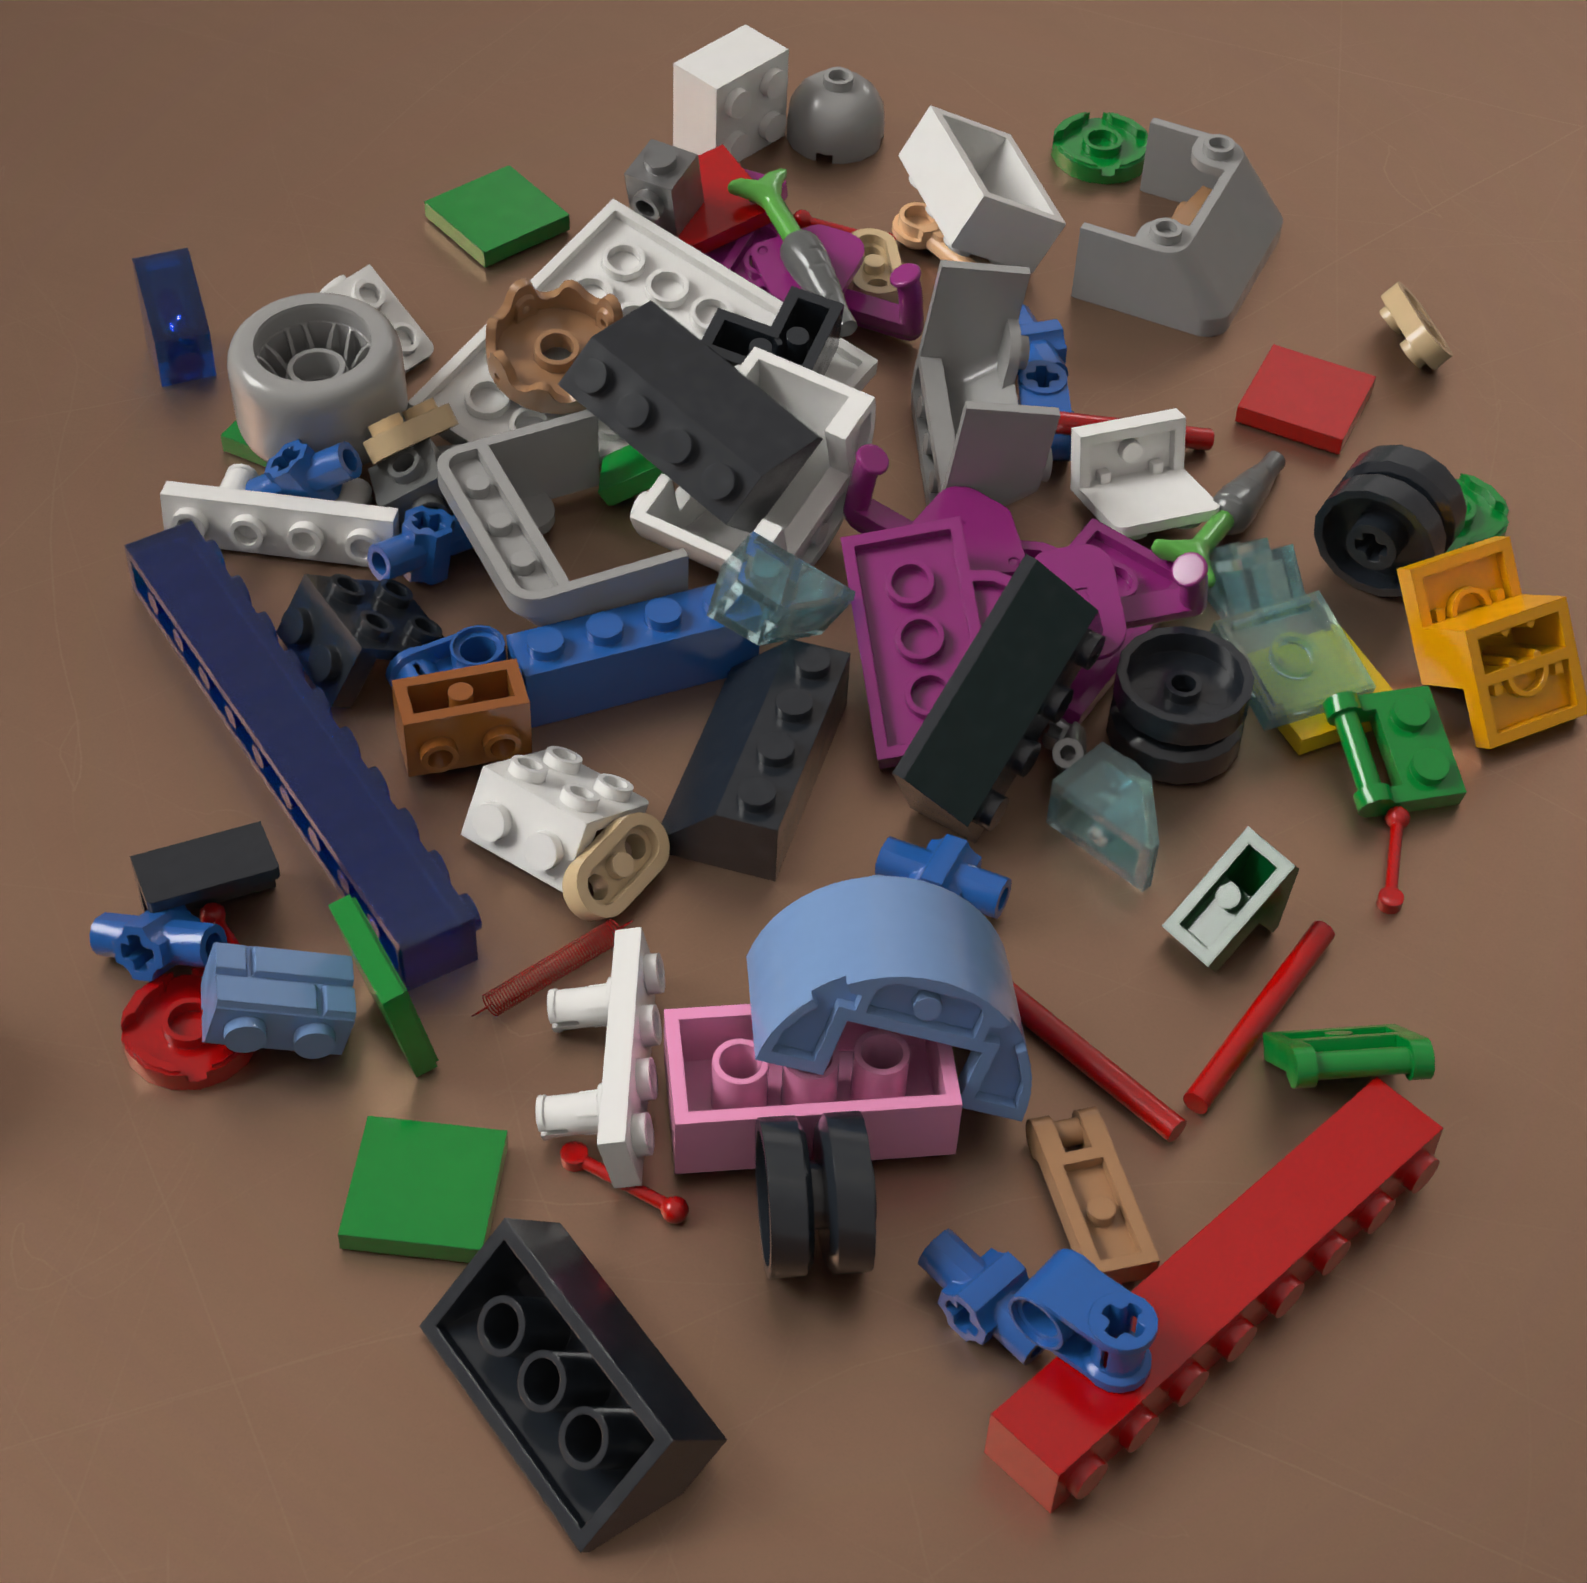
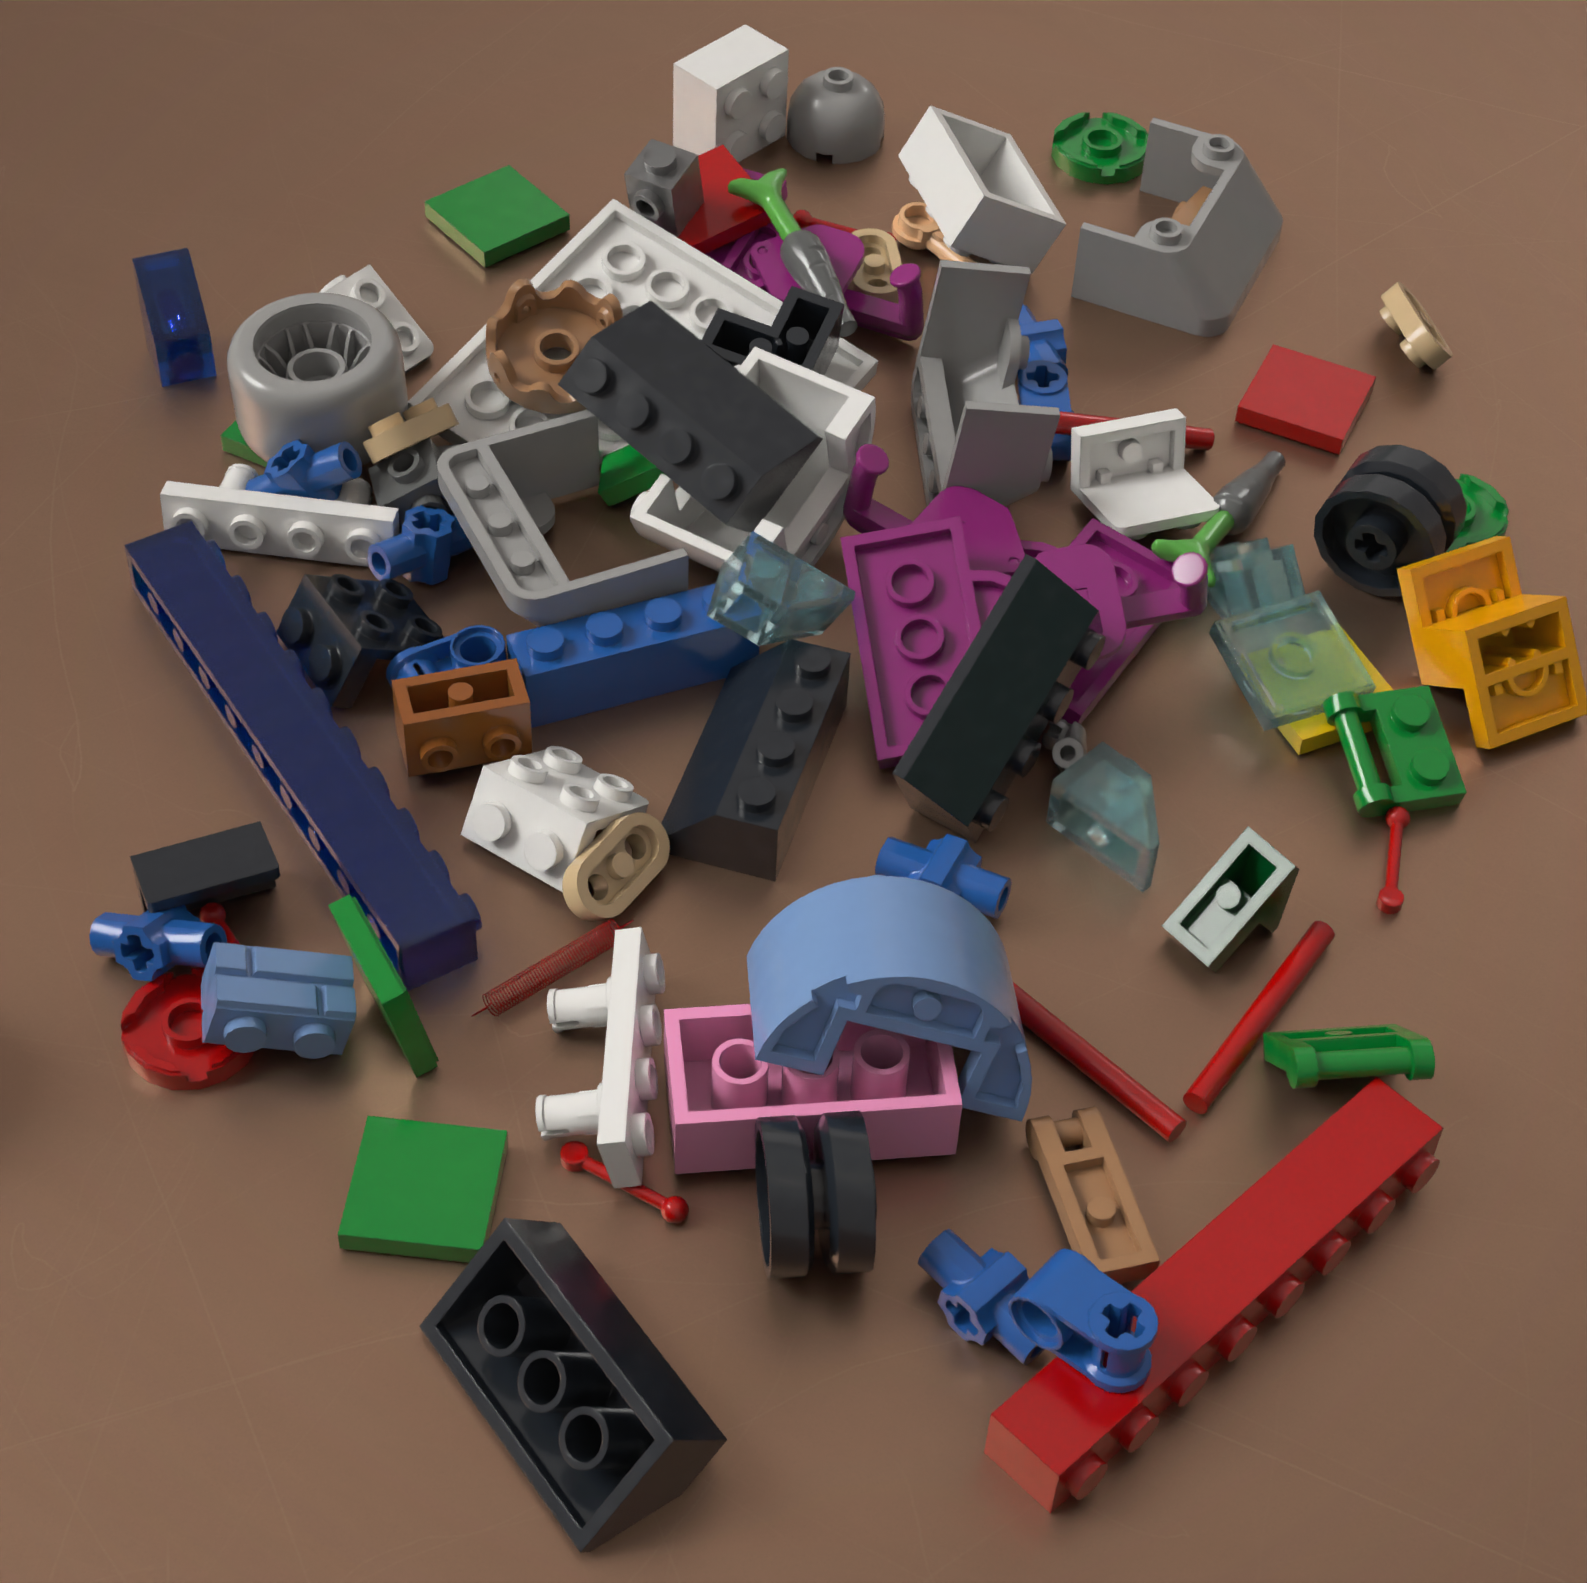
(1180, 703): black wheel -> none

